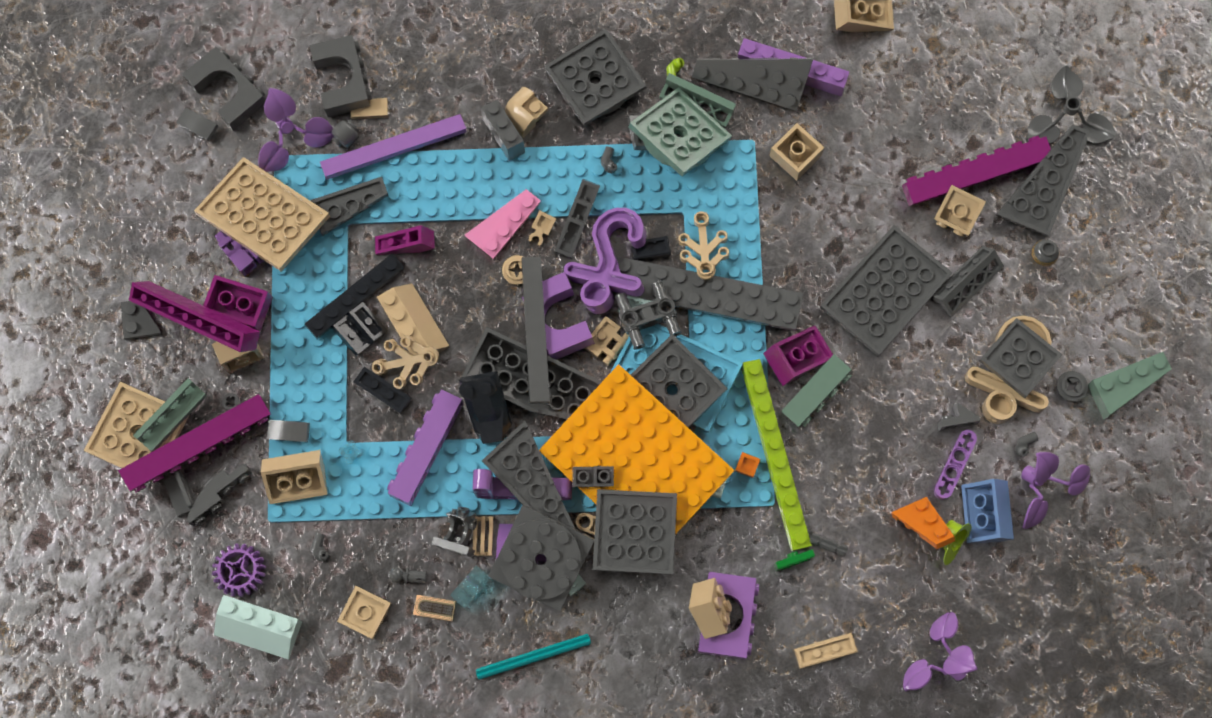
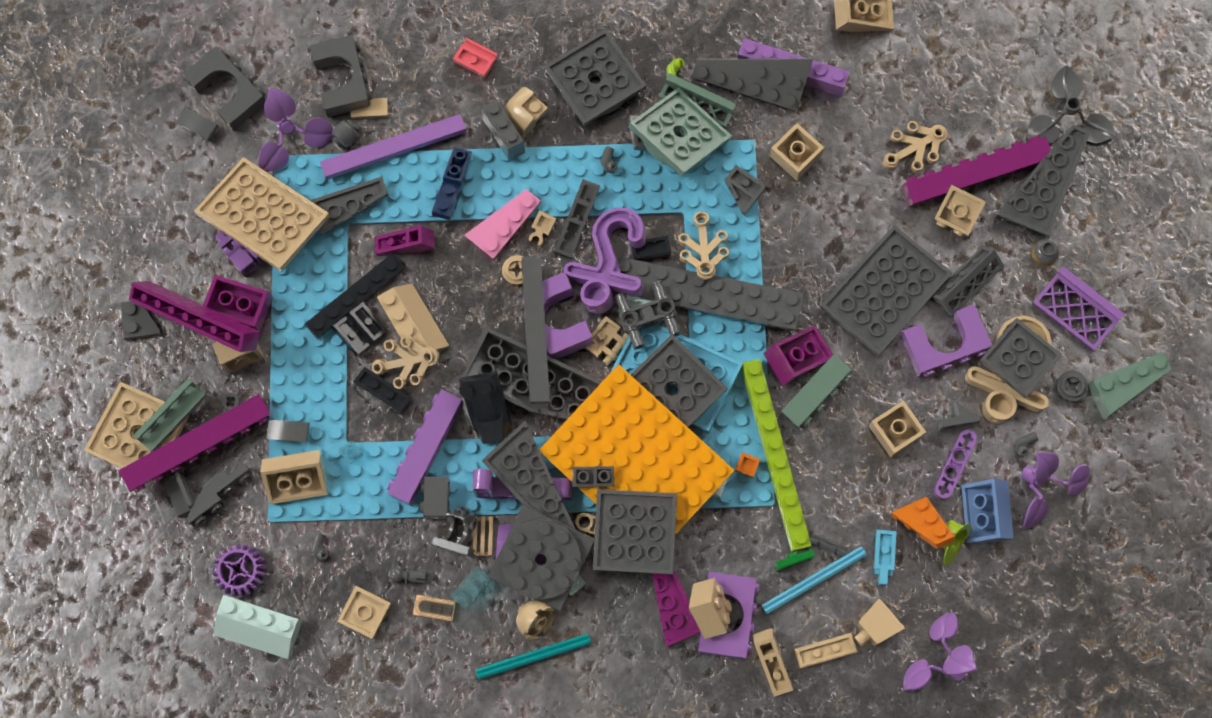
(436, 497): none -> dark grey brick
(452, 183): none -> dark blue slope
(475, 57): none -> coral plate
(534, 618): none -> tan cylinder
(673, 609): none -> magenta wing
(744, 188): none -> dark grey wing
(772, 662): none -> tan slope
(814, 580): none -> medium azure axle
(877, 625): none -> tan torso
(884, 555): none -> medium azure hinge
(897, 429): none -> tan brick
(917, 145): none -> tan plant
(928, 360): none -> medium lavender arch
(1085, 293): none -> medium lavender fence

